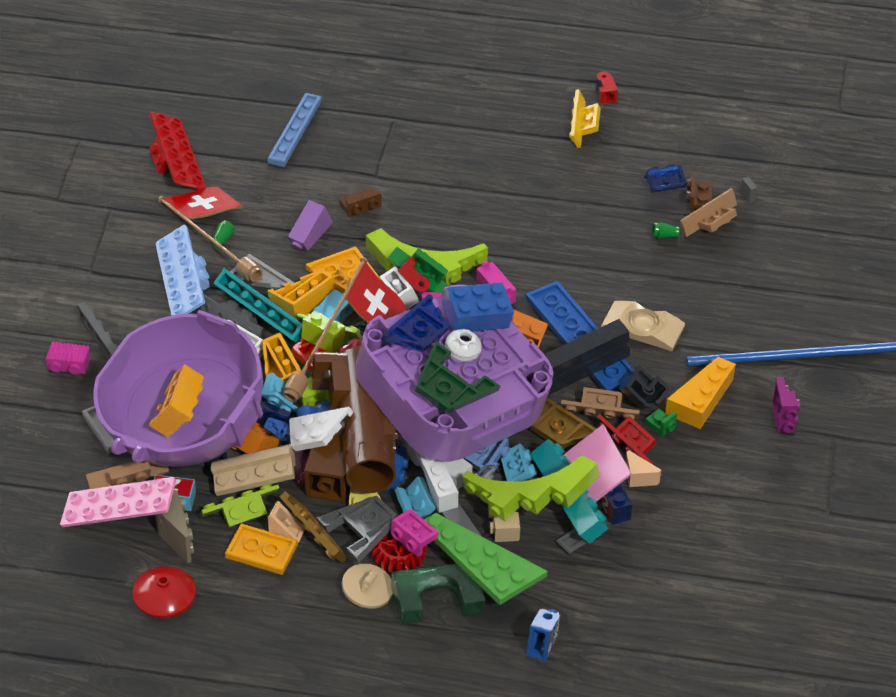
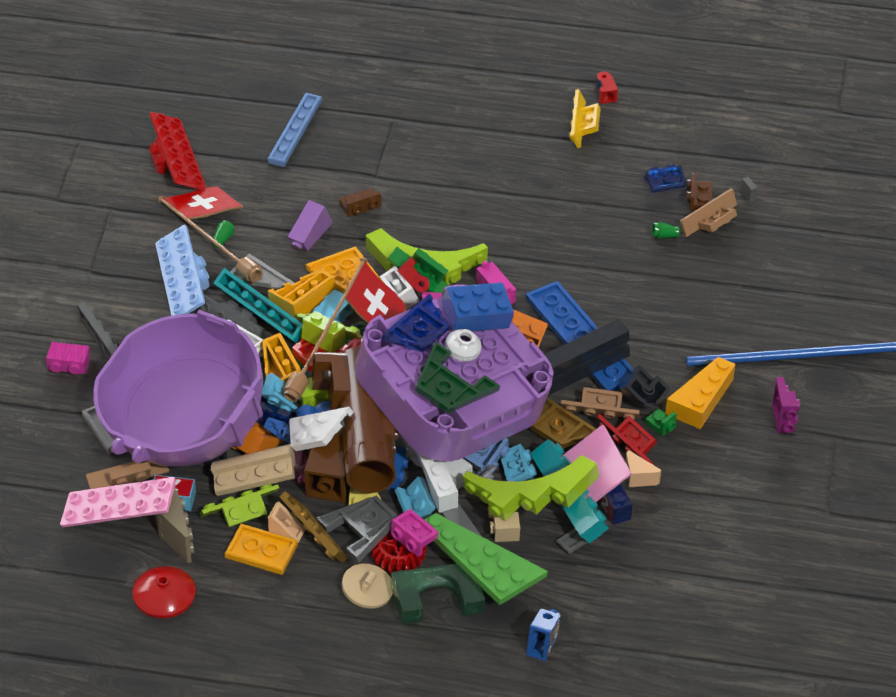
(179, 401): light orange wedge -> none
(645, 325): tan slope -> none

